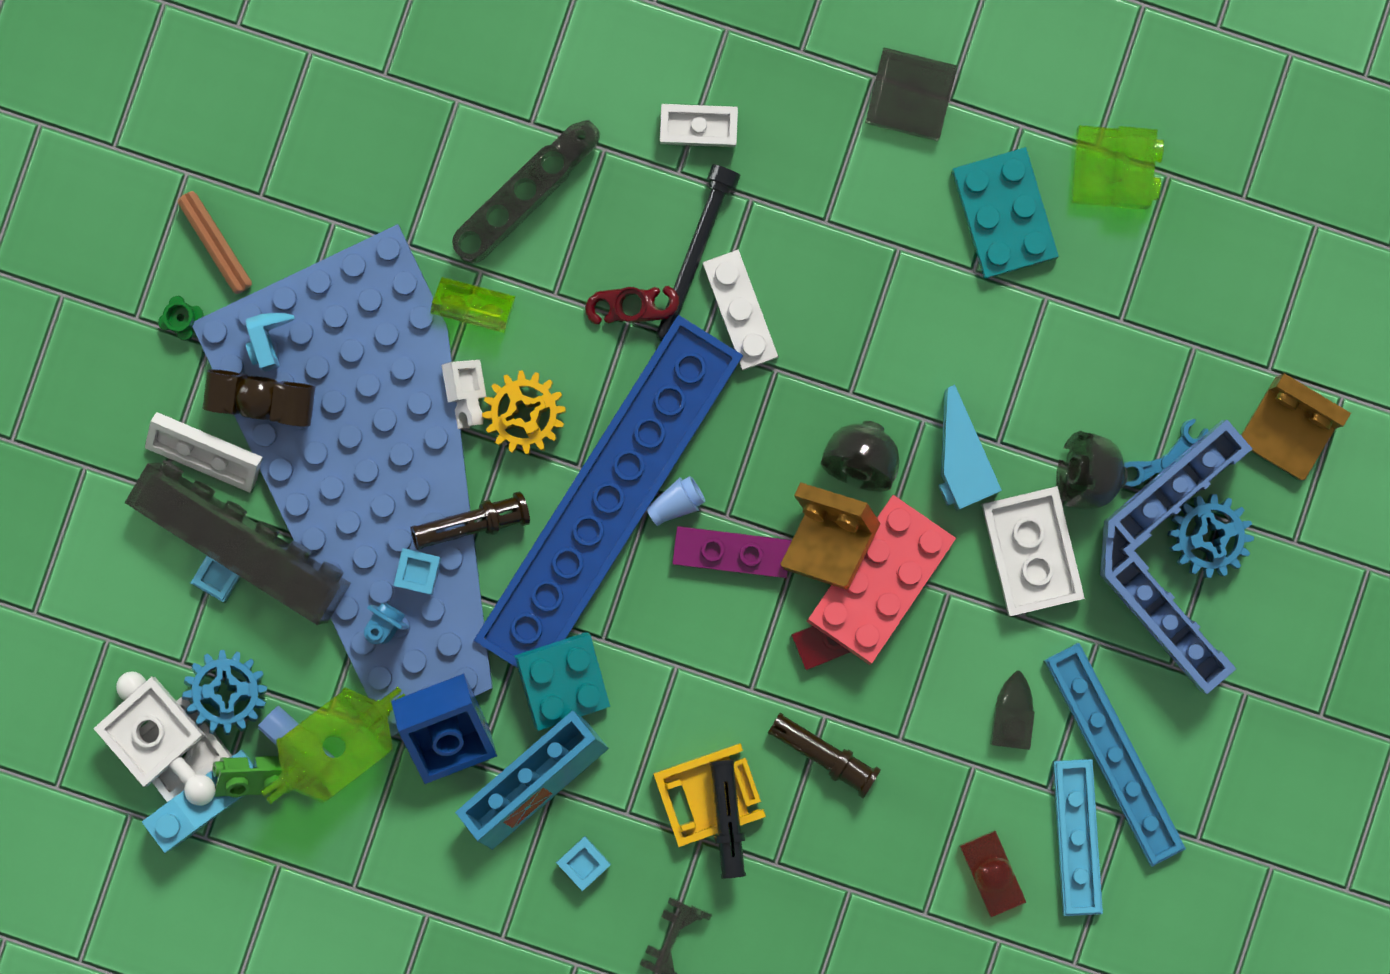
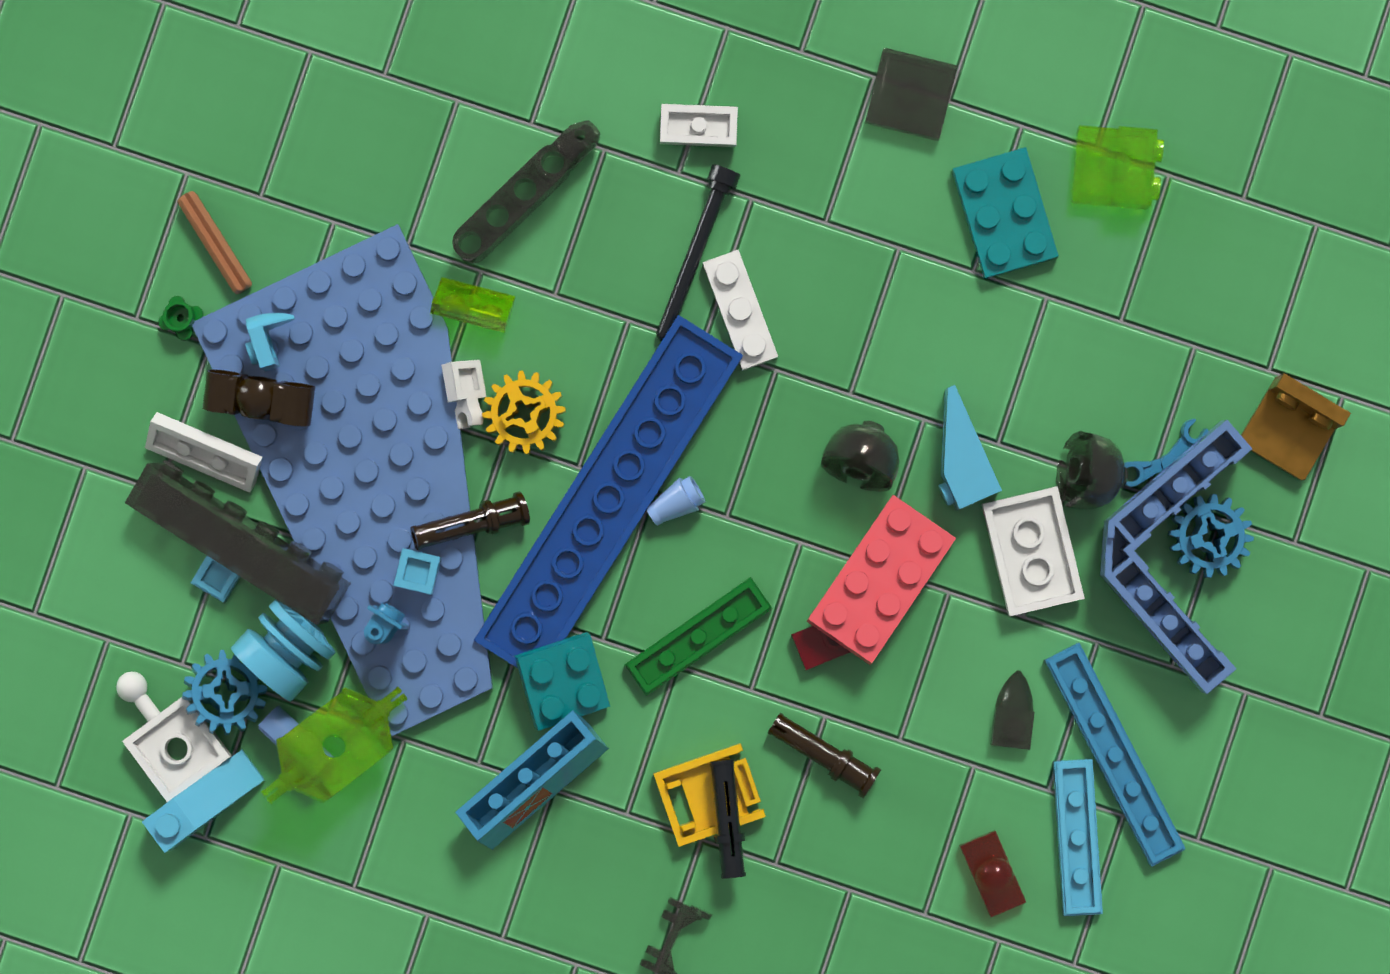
(176, 737): white plate -> none
(238, 779): bright green hinge -> none
(283, 650): none -> medium azure wheel
(443, 728): blue brick -> none
(583, 863): medium azure plate -> none
(615, 299): dark red piece -> none
(698, 636): none -> green tile
(730, 552): magenta plate -> none
(830, 536): pearl gold bracket -> none

